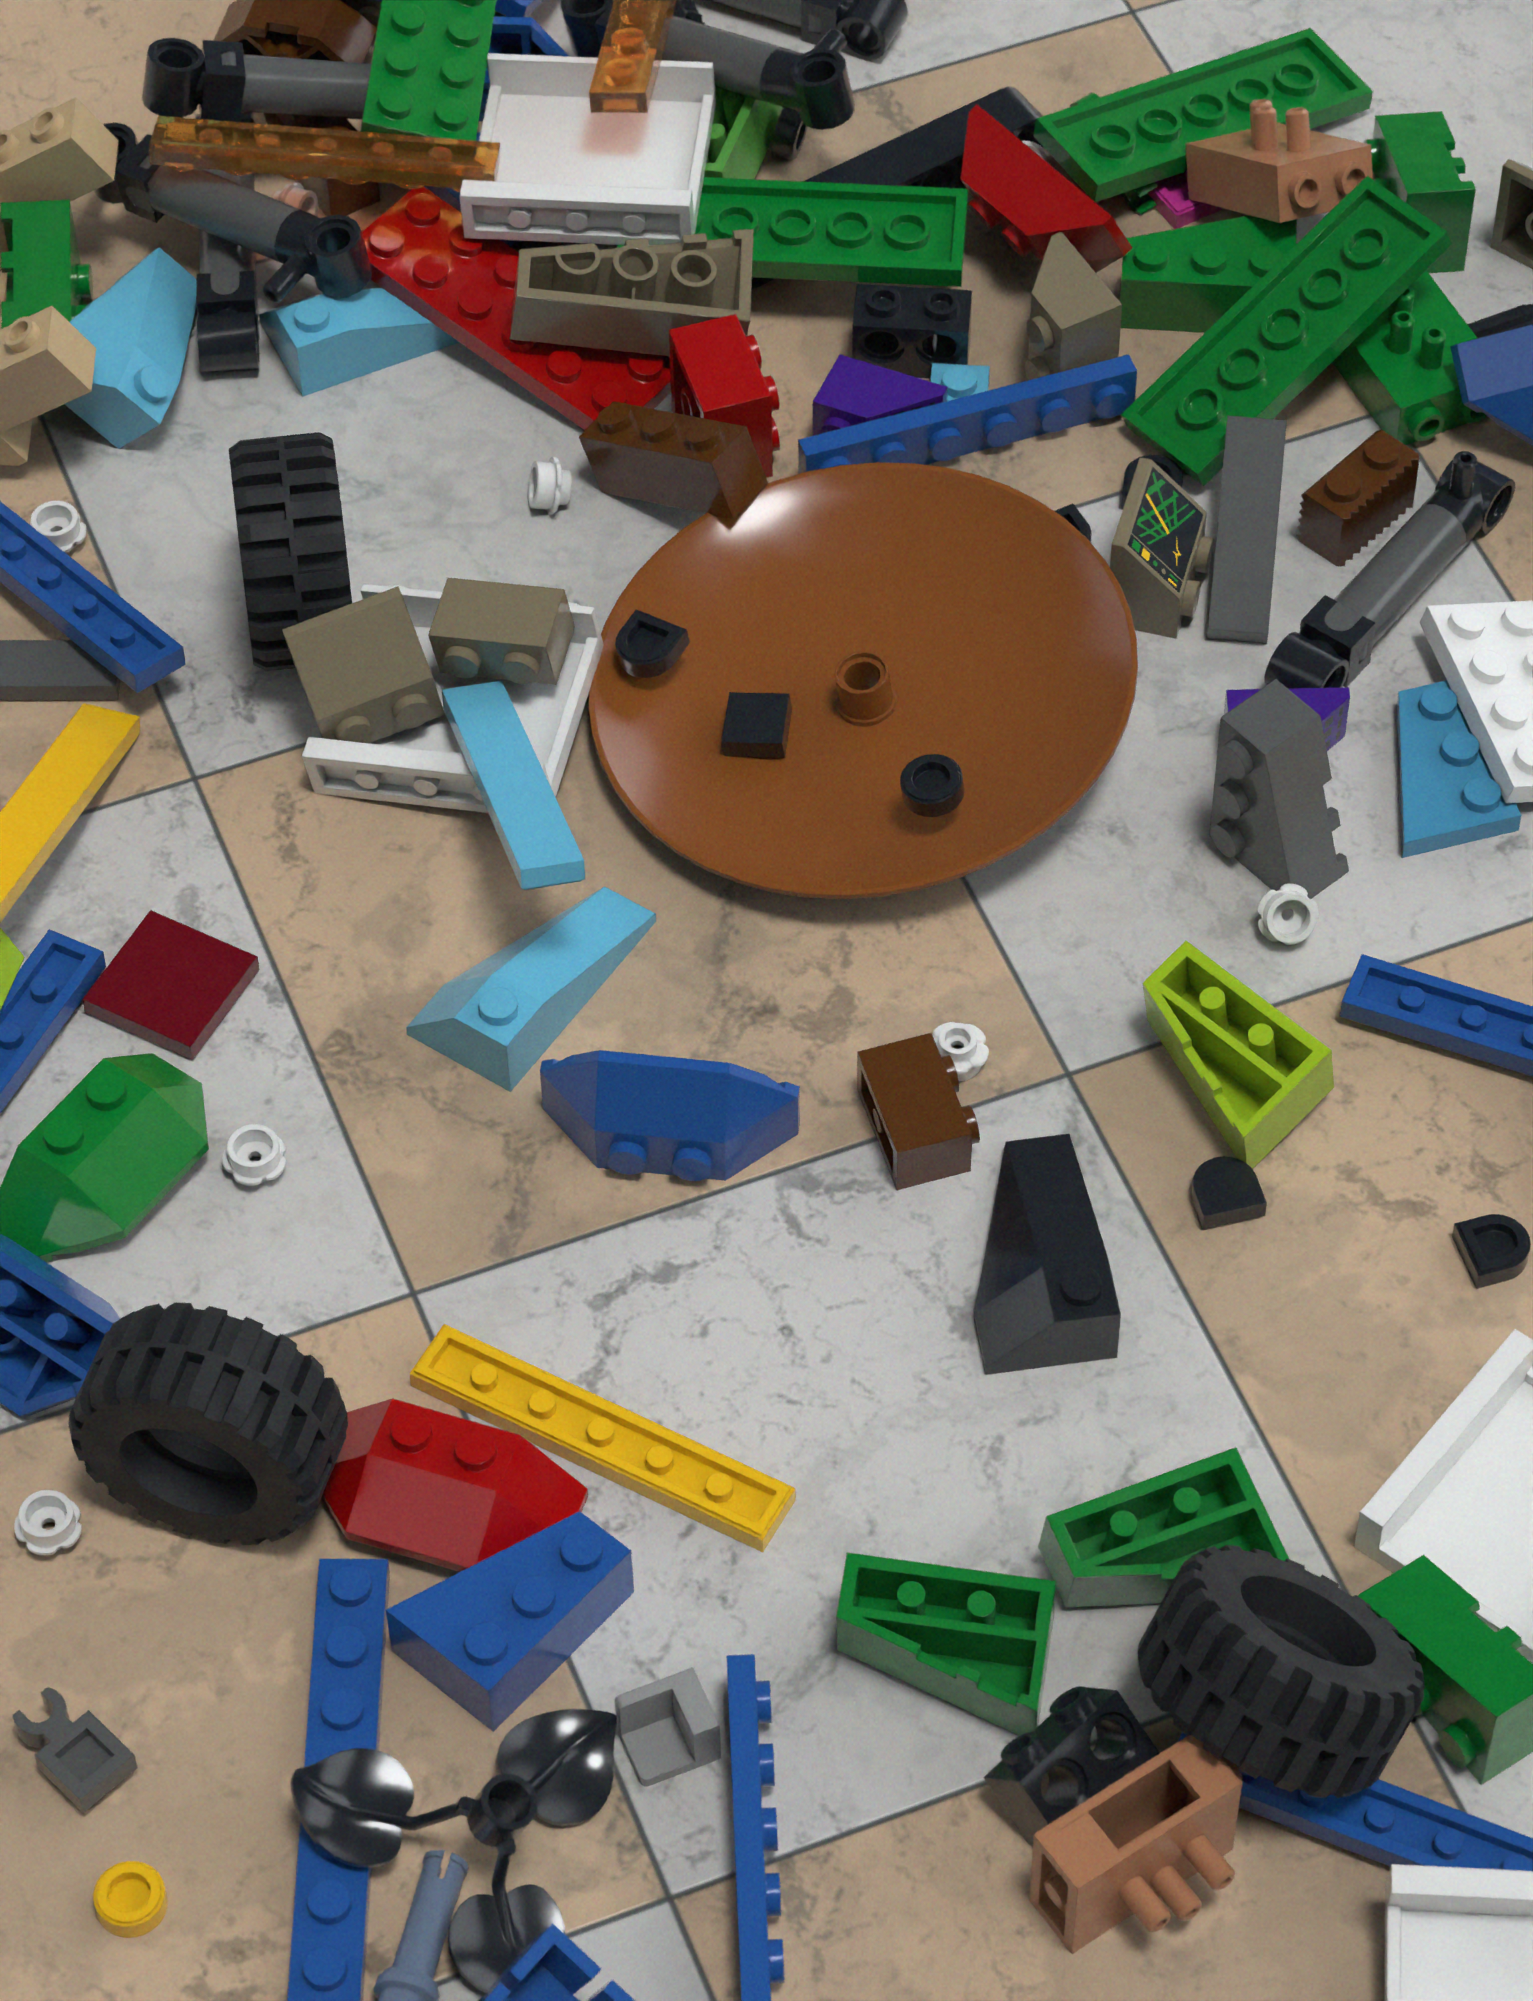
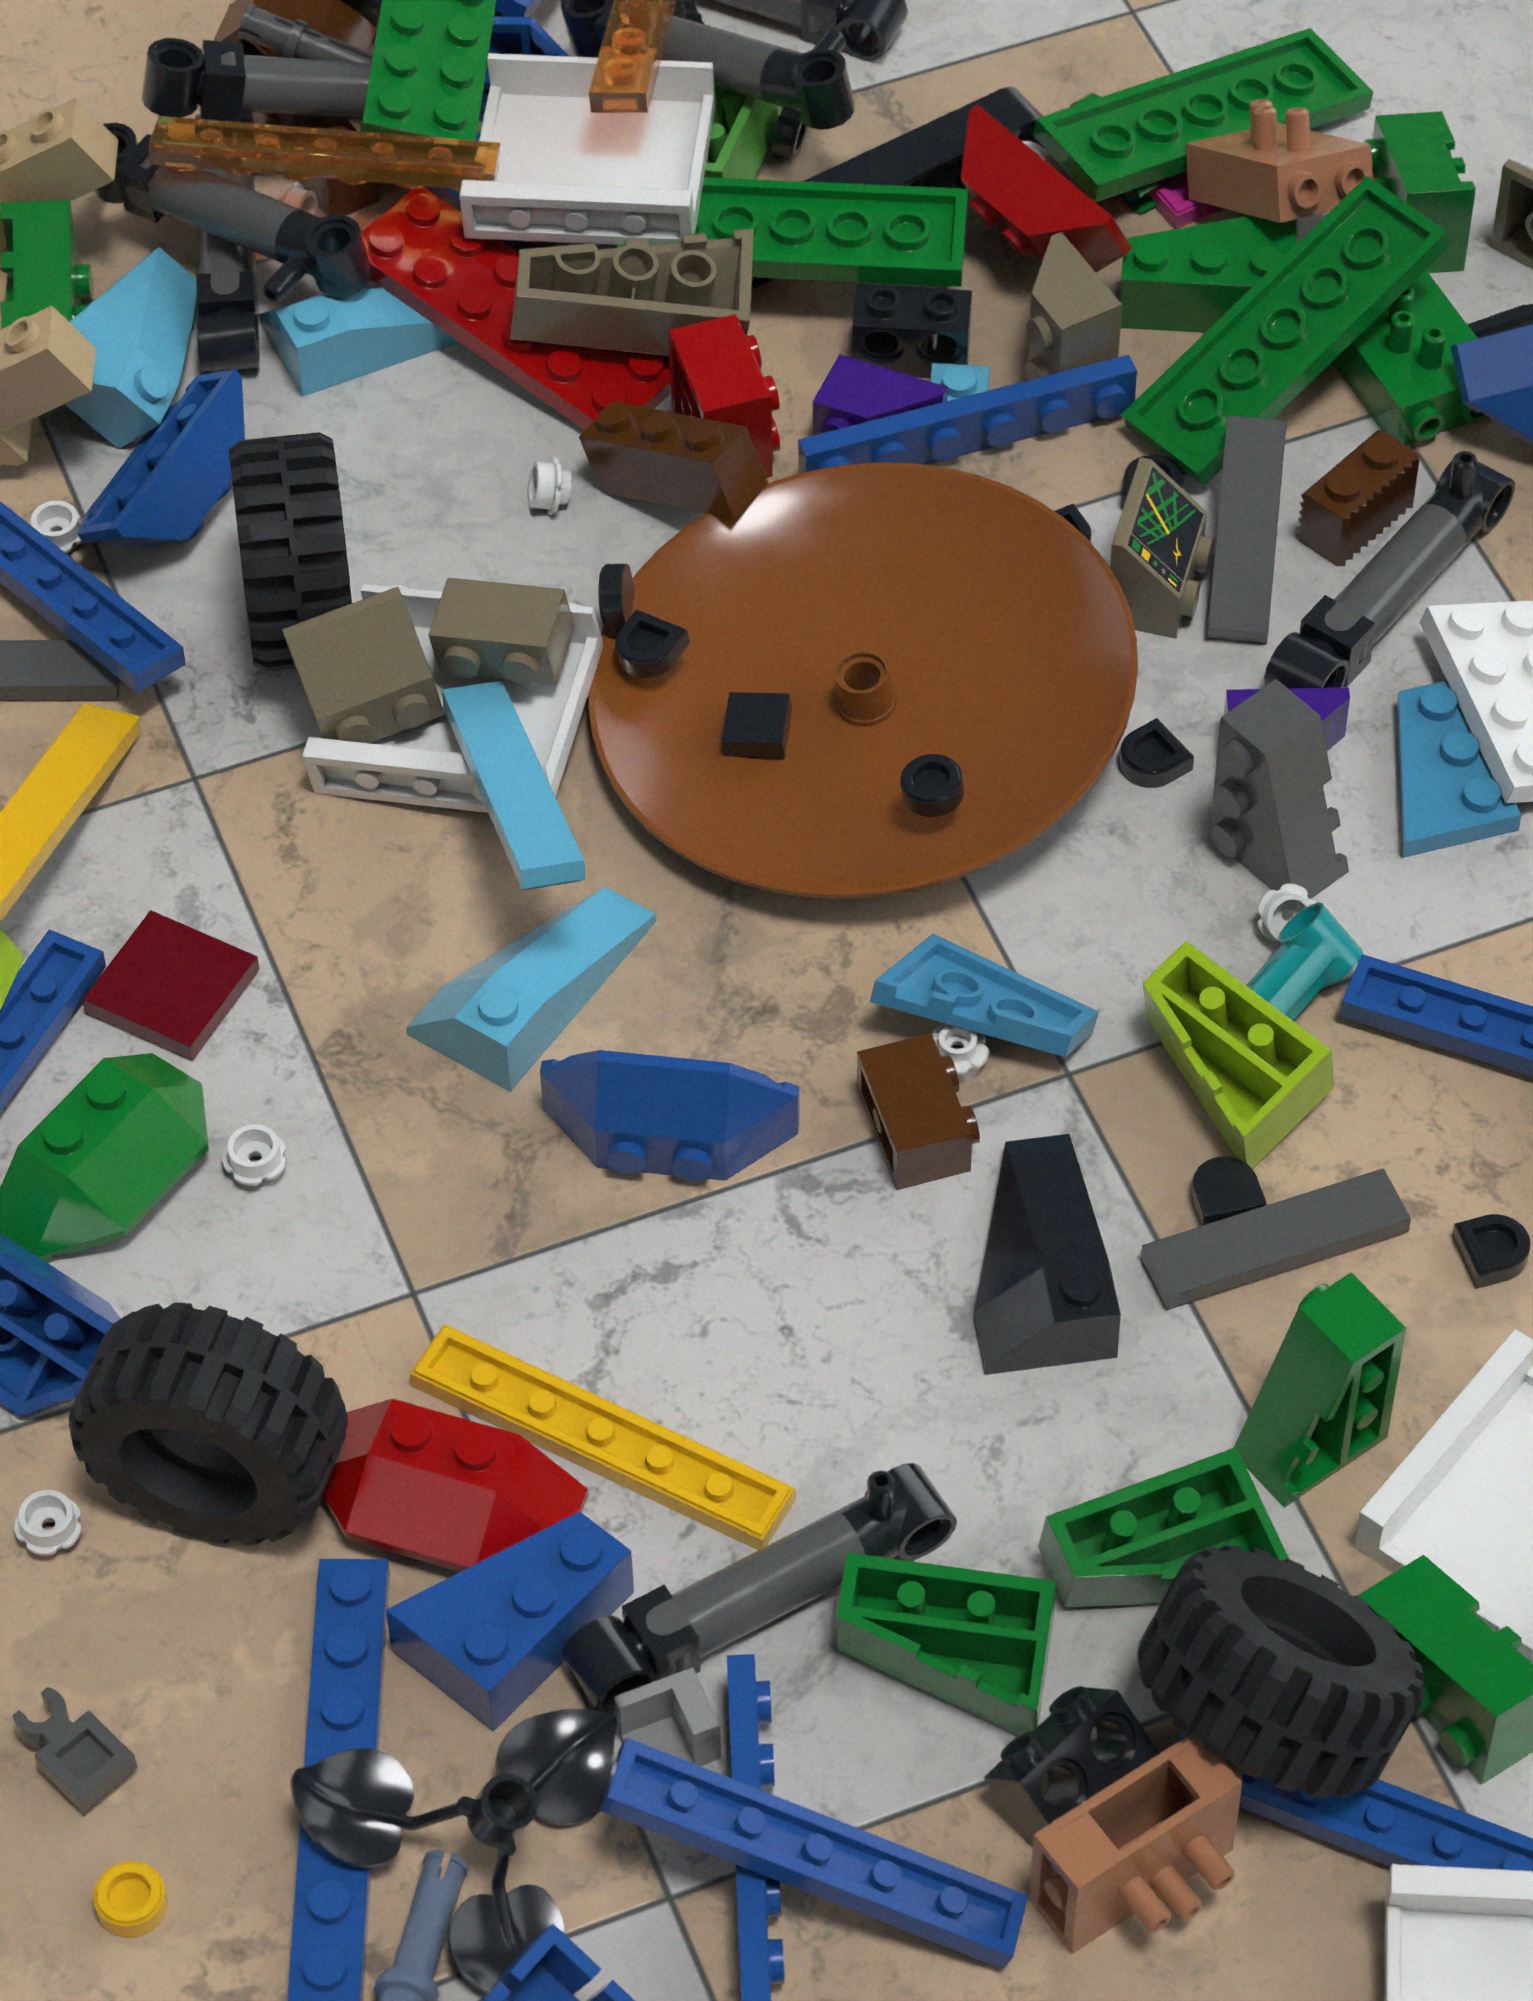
(173, 469): none -> blue wedge
(296, 38): none -> dark grey pin
(615, 597): none -> black tile
(673, 1631): none -> piece
(814, 1853): none -> blue plate
(983, 997): none -> dark azure wing
(1153, 756): none -> black tile
(1275, 1238): none -> dark grey tile
(1311, 956): none -> teal piece
(1324, 1391): none -> green wedge

